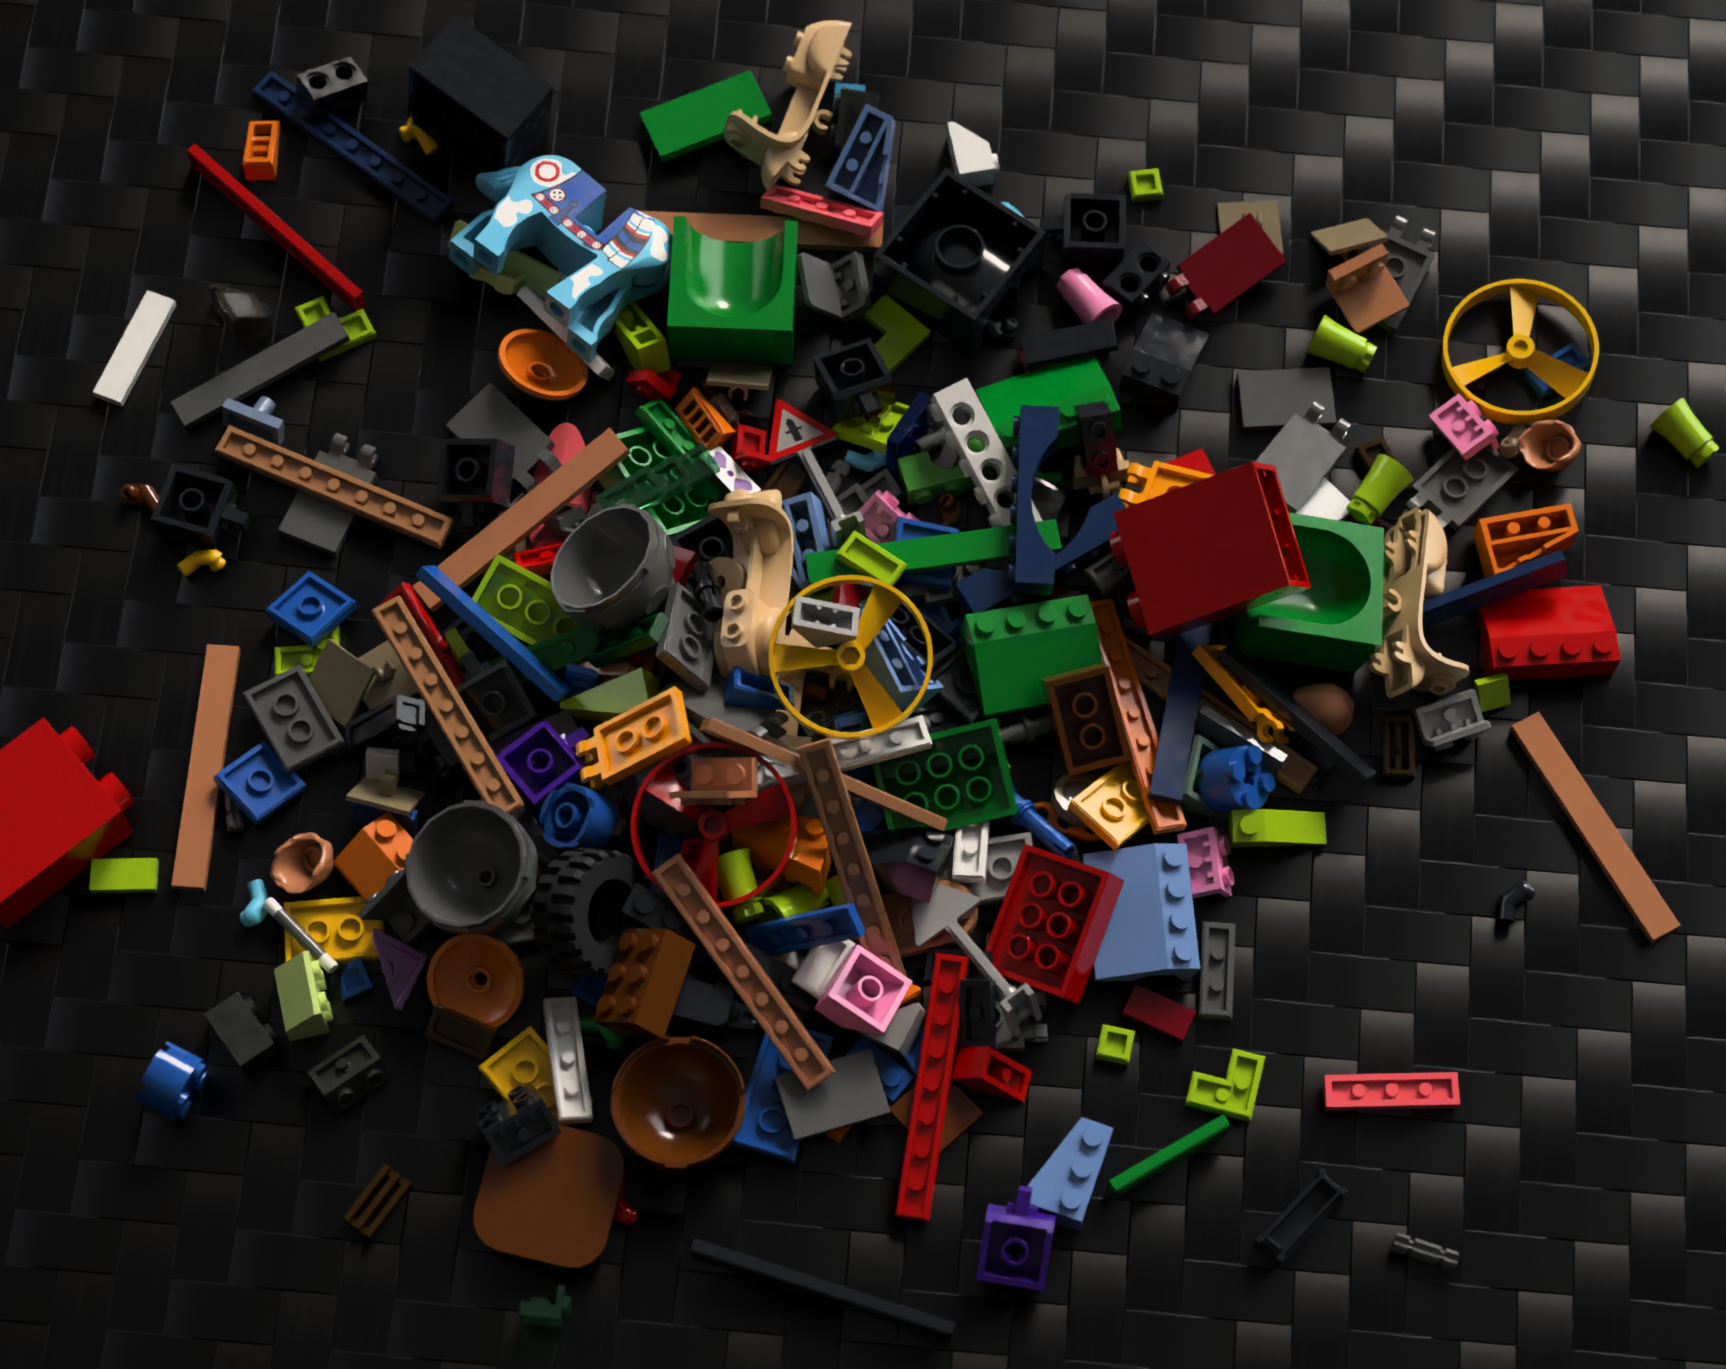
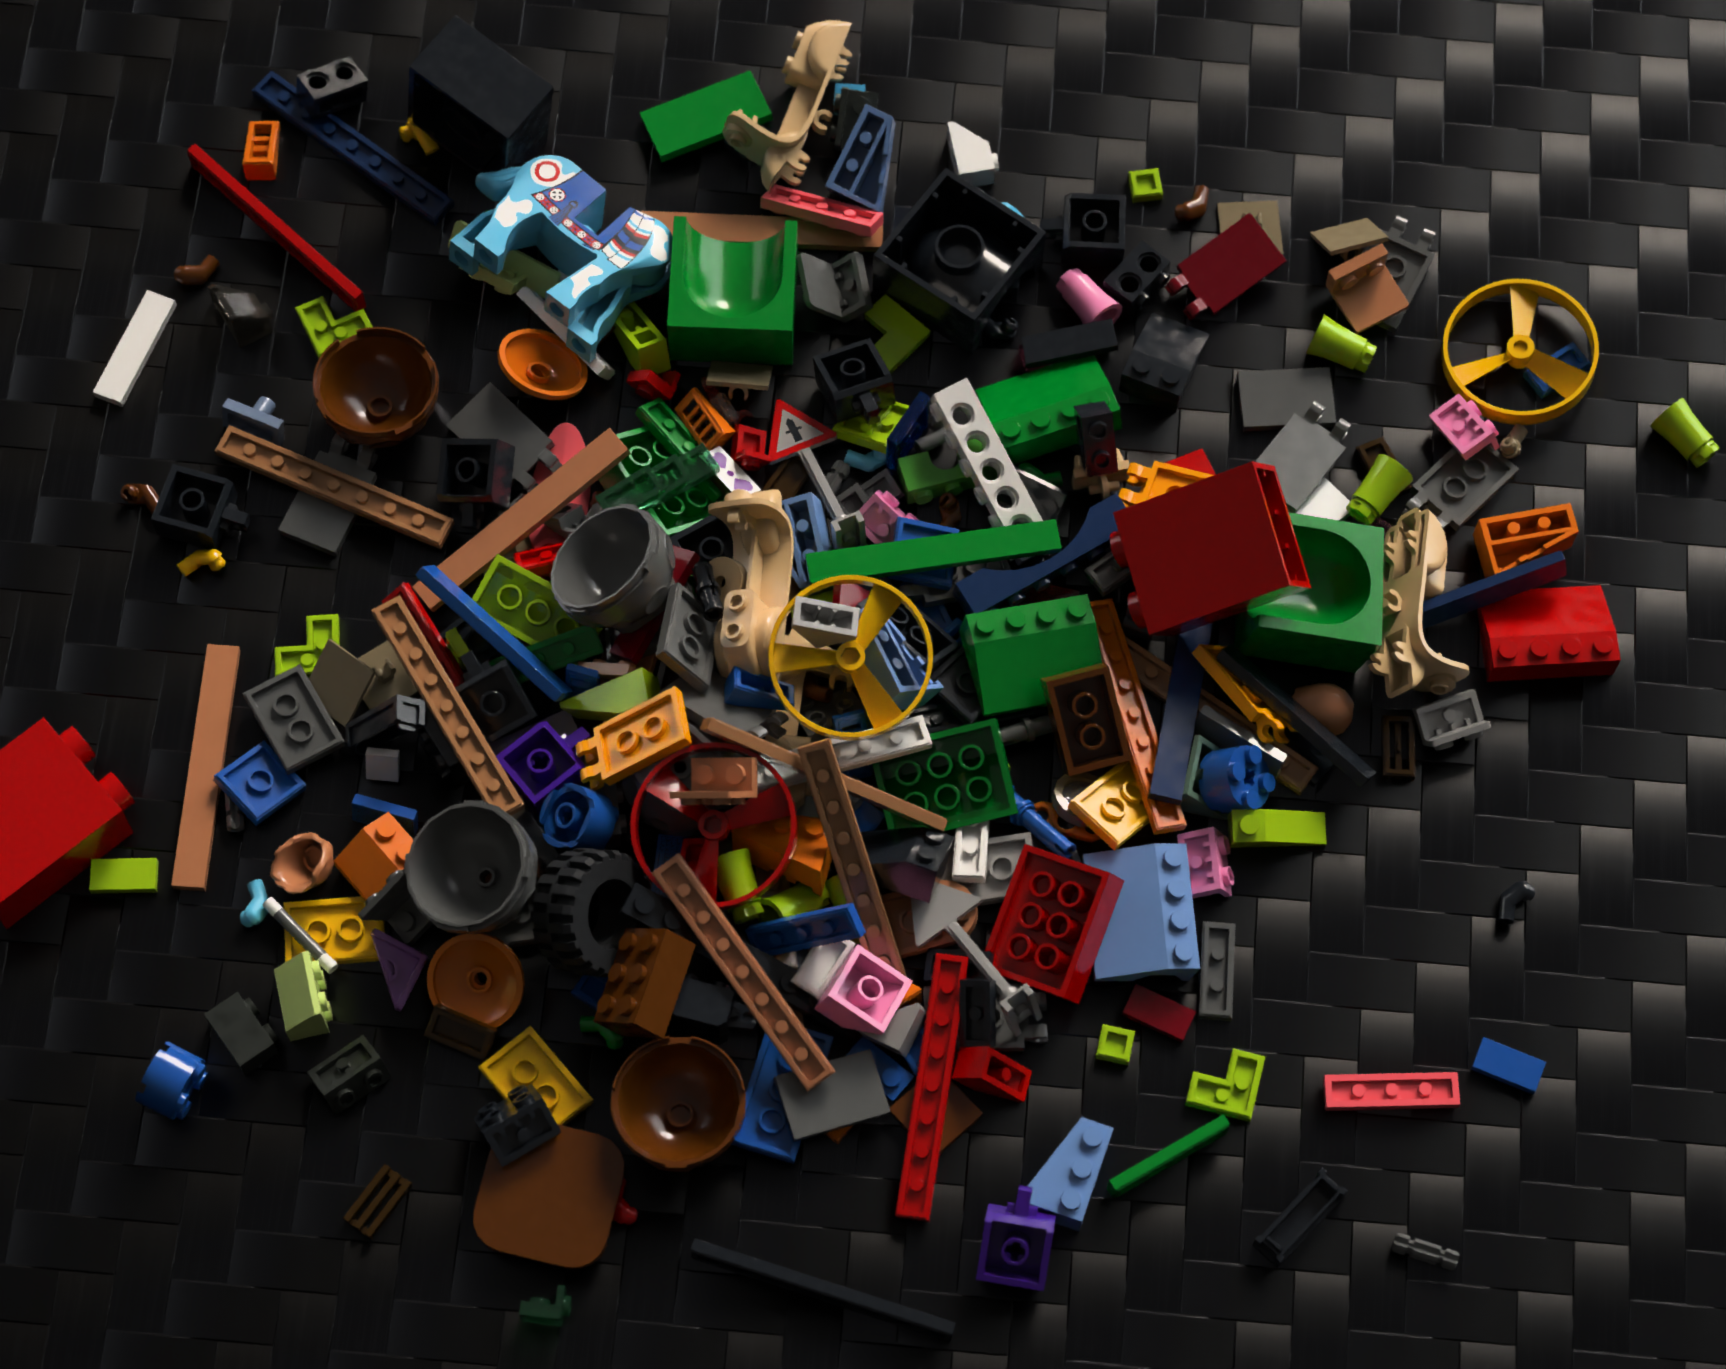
(196, 274): none -> reddish brown arm
(260, 370): dark grey tile -> none
(311, 609): blue tile -> none
(354, 979): blue tile -> none
(376, 387): none -> reddish brown rock
(386, 794): dark tan piece -> none
(567, 1060): white tile -> none
(628, 640): dark green tile -> none
(870, 559): lime tile -> none
(1033, 558): dark blue arch -> none
(1194, 208): none -> reddish brown arm
(1493, 691): lime tile -> none
(1508, 1065): none -> blue tile
(1549, 445): nougat hair -> none
(1595, 827): nougat tile -> none

